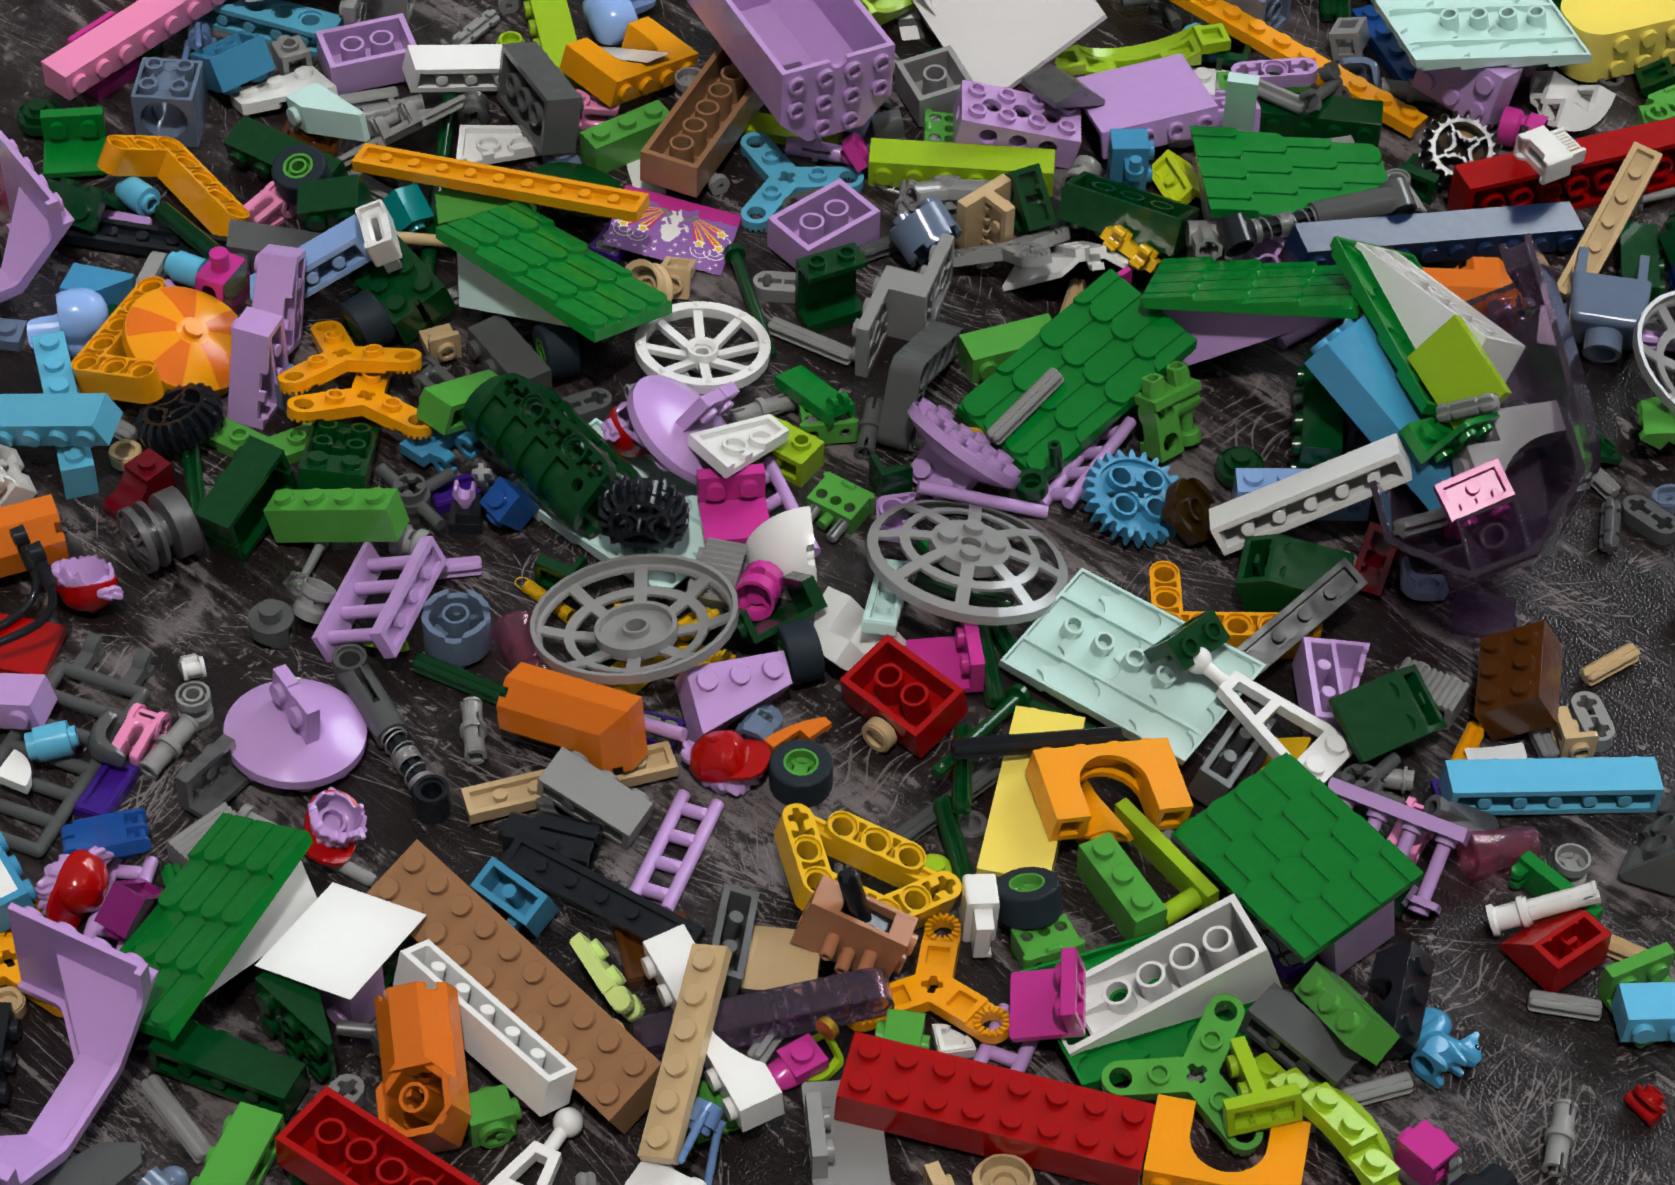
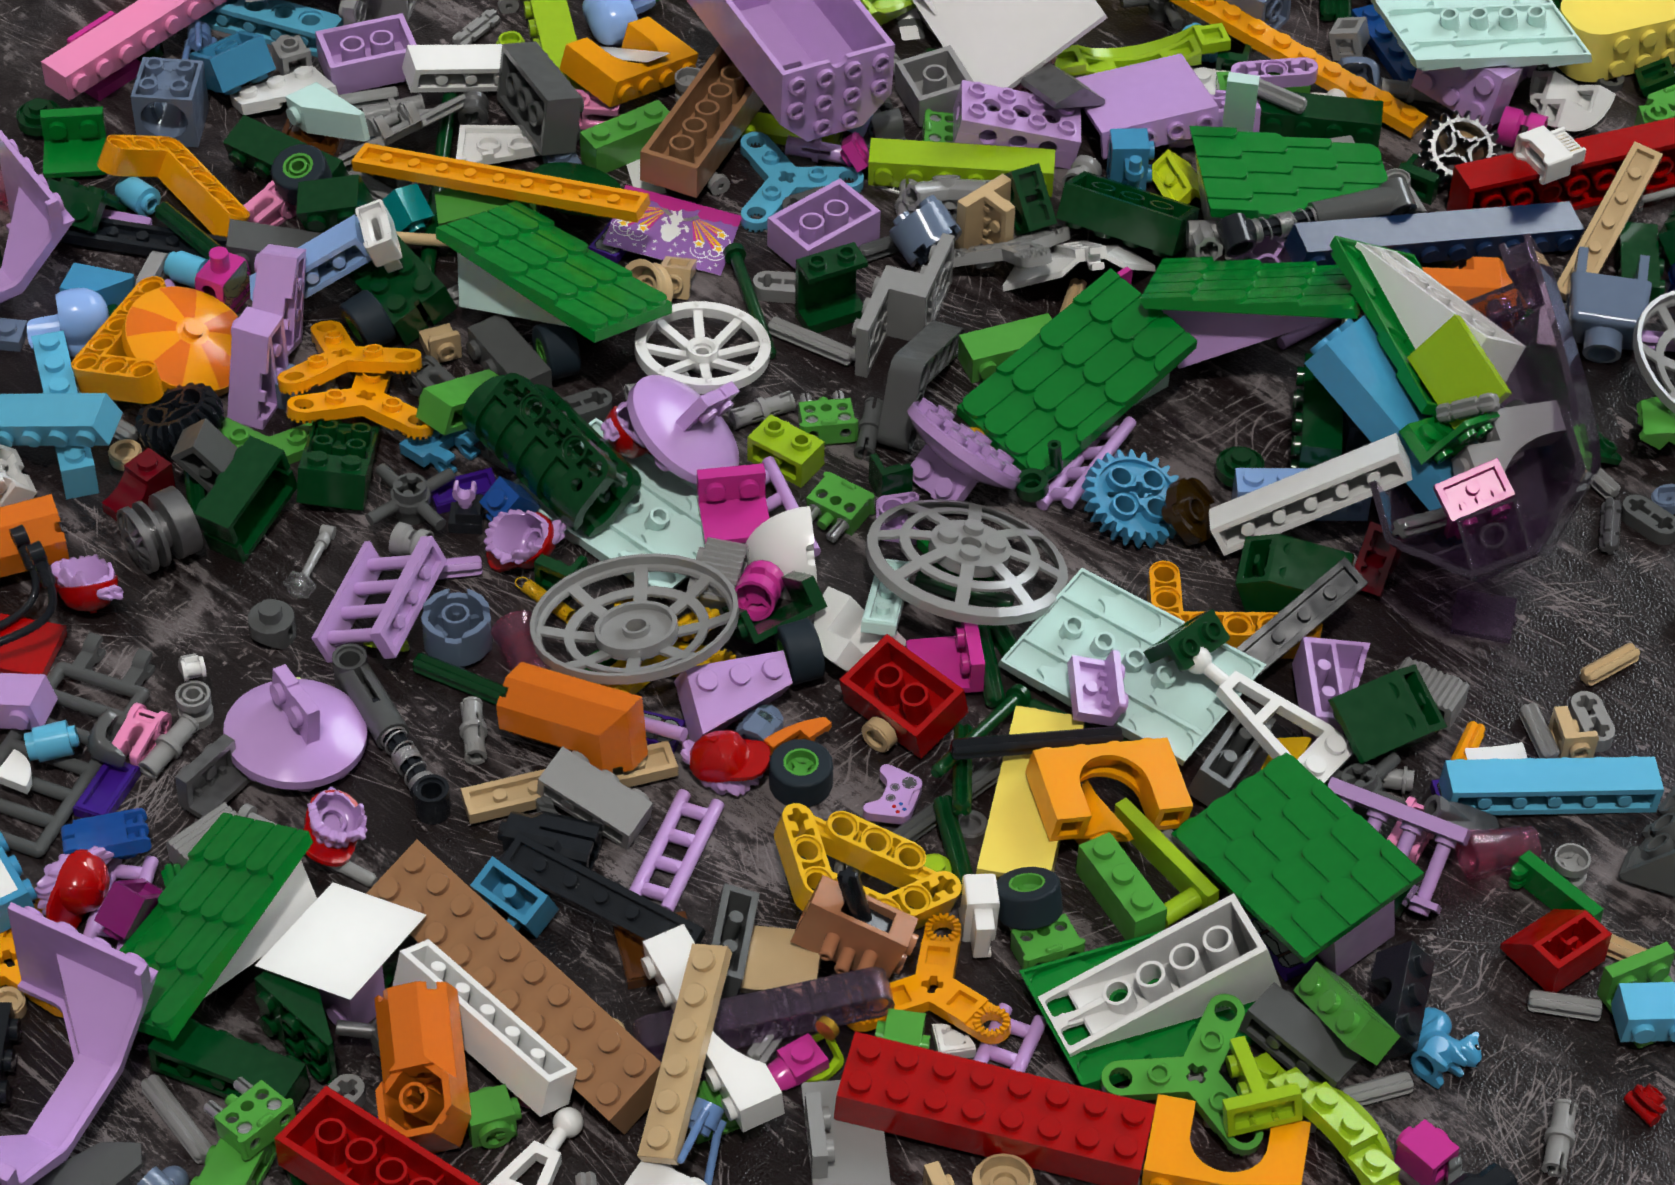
(203, 452): none -> dark grey brick
(251, 1119): none -> bright green piece
(313, 600): light grey wheel -> none
(336, 515): bright green brick -> none
(483, 477): light grey axle -> none
(520, 538): none -> lavender hair
(607, 977): yellowish green hinge -> none
(643, 508): black gear -> none
(738, 443): white wing -> none
(814, 394): green hinge -> none
(898, 799): none -> lavender piece
(982, 499): lavender bar -> none
(1025, 405): light grey axle -> none
(1049, 1001): dark pink bracket -> none
(1097, 689): none -> lavender bracket
(1140, 255): yellow plate -> none
(1168, 412): bright green hips -> none
(1333, 87): dark grey bar -> none
(1421, 586): sand blue hair -> none
(1518, 680): reddish brown brick -> none
(1525, 911): white pin -> none

